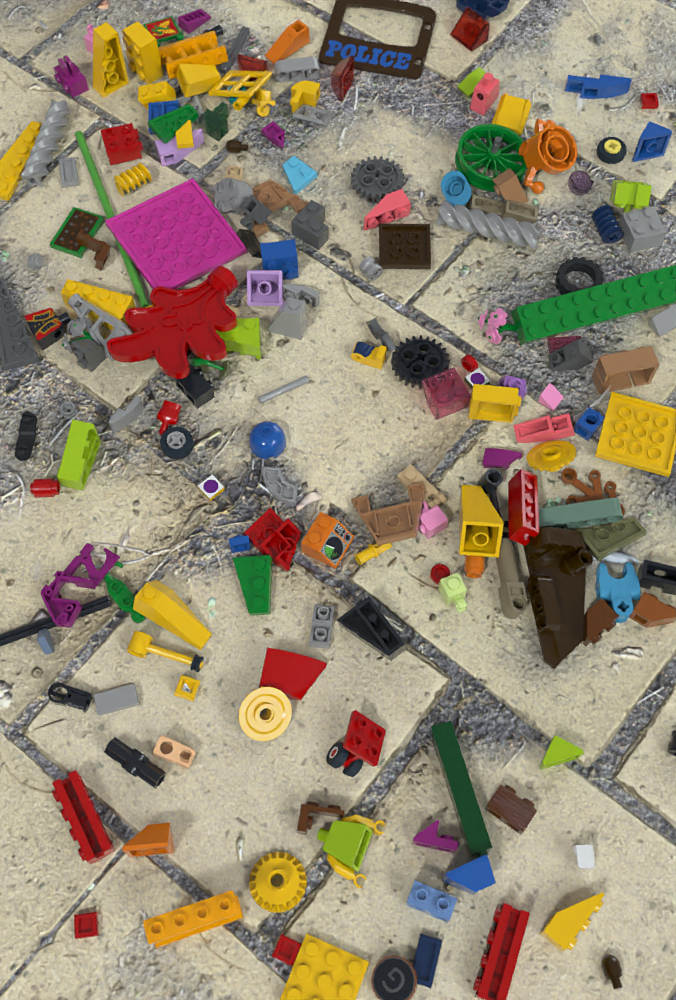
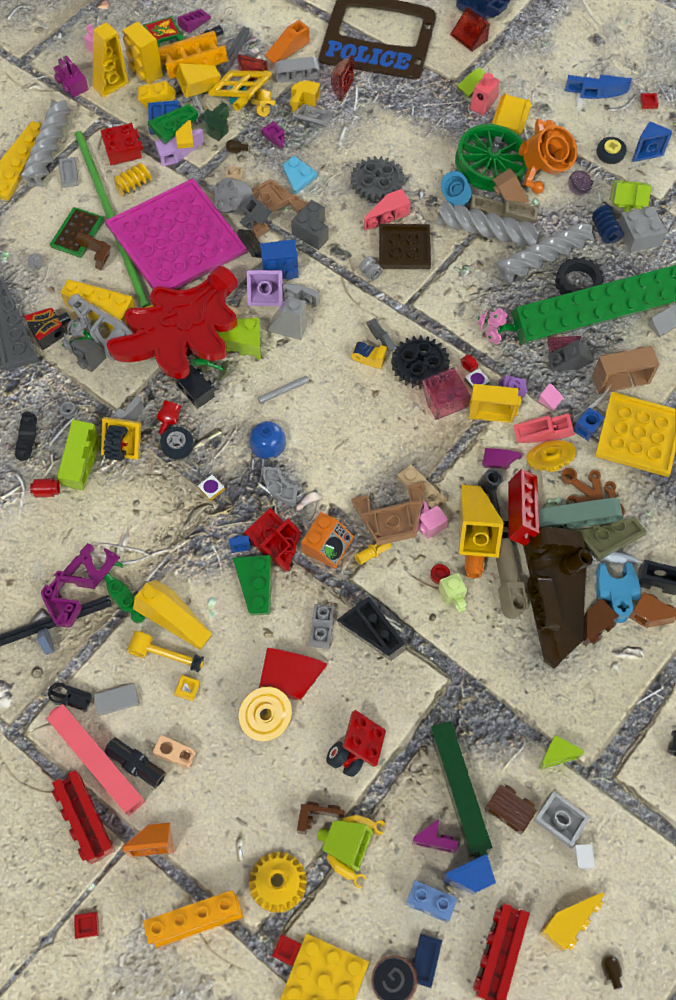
(95, 760): none -> coral brick
(120, 439): none -> plate
(544, 251): none -> light grey piece
(561, 819): none -> light grey slope

